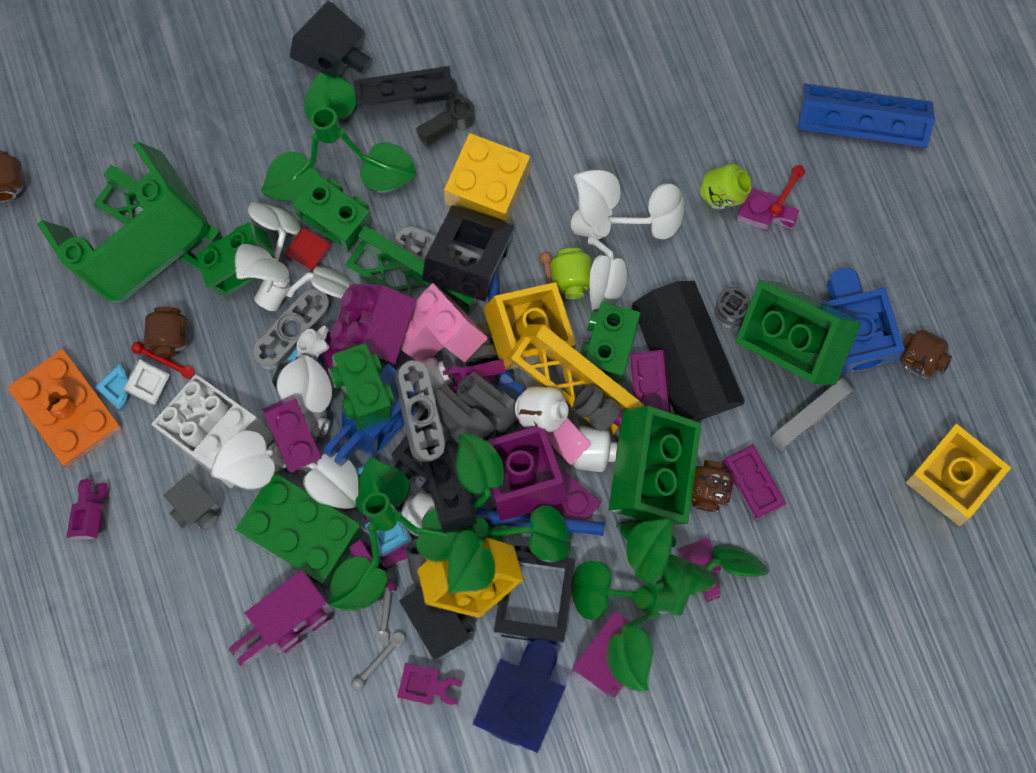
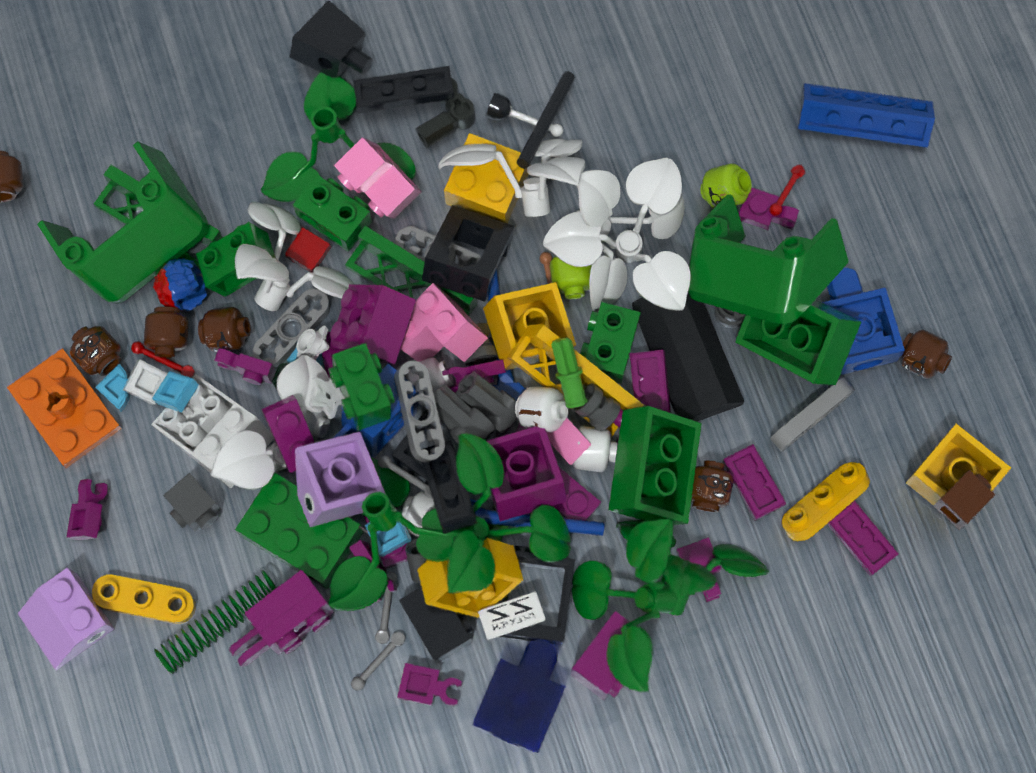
(64, 618): none -> lavender slope
(95, 350): none -> reddish brown head
(156, 607): none -> yellow plate
(175, 391): none -> medium azure tile
(180, 285): none -> blue piece
(217, 622): none -> green piece
(224, 329): none -> reddish brown head
(252, 369): none -> magenta plate
(319, 398): none -> white plate
(334, 478): none -> lavender slope
(372, 171): none -> bright pink brick
(385, 462): none -> light grey hinge
(501, 108): none -> black hinge
(511, 615): none -> white sticker
(535, 190): none -> white plant
(545, 120): none -> black bar
(569, 373): none -> bright green axle
(659, 280): none -> white plant
(756, 280): none -> green windscreen
(825, 501): none -> yellow plate
(862, 538): none -> magenta plate
(965, 499): none -> reddish brown brick

